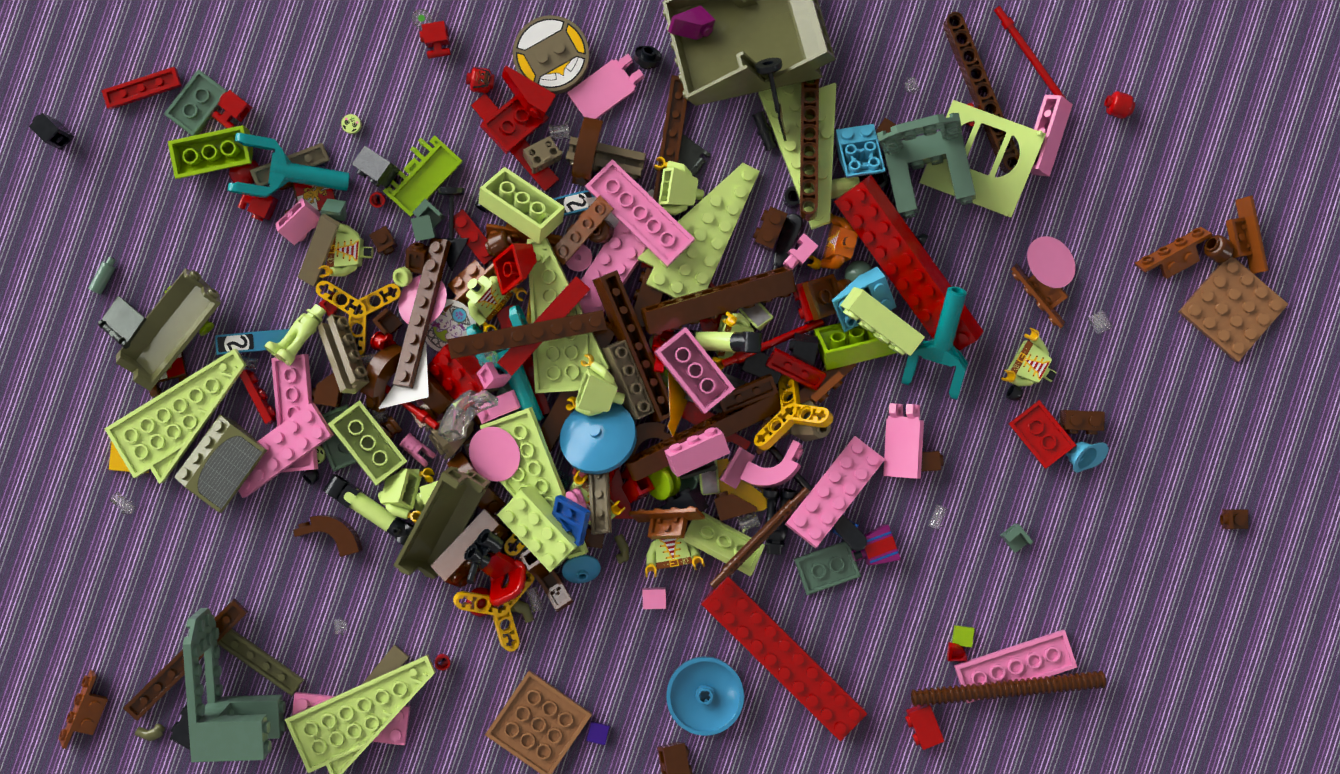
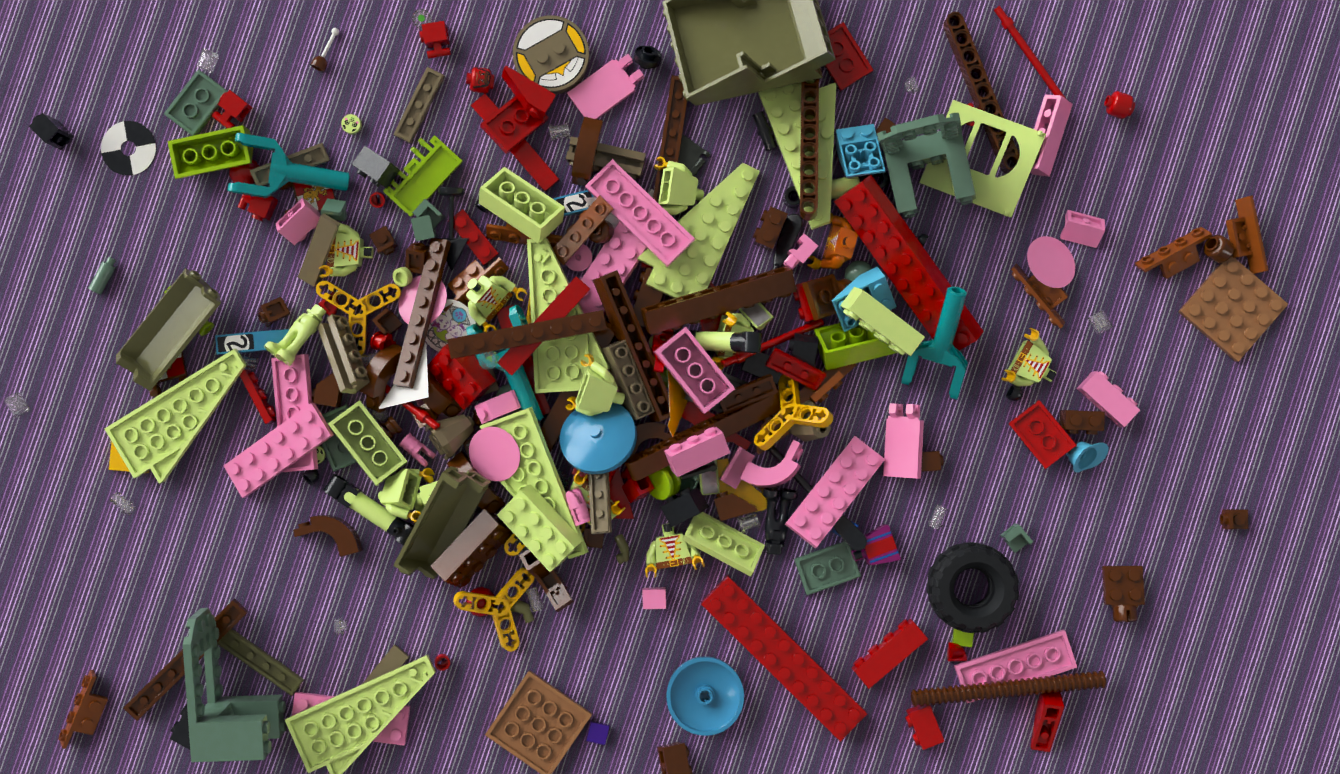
(17, 404): none -> clear piece
(122, 322): piece -> none
(123, 132): none -> sticker
(141, 88): red plate -> none
(151, 734): olive arm -> none
(207, 60): none -> clear piece
(220, 463): slope -> none
(273, 311): none -> reddish brown bracket
(319, 62): none -> hinge
(419, 105): none -> dark tan tile
(462, 411): clear arch -> none
(478, 553): black beam -> none
(490, 377): bright pink panel -> none
(497, 569): red piece -> none
(498, 243): reddish brown head -> none
(514, 265): red slope -> none
(542, 154): dark tan piece -> none
(572, 517): blue wing -> none
(581, 569): dark azure dish -> none
(667, 523): dark orange bracket -> none
(692, 23): magenta slope -> none
(754, 543): reddish brown axle -> none
(770, 66): black piece -> none
(850, 61): none -> red plate
(889, 653): none -> red brick
(1001, 591): none -> black tyre
(1046, 721): none -> red slope
(1083, 229): none -> bright pink panel
(1108, 398): none -> bright pink brick
(1123, 591): none -> reddish brown plate

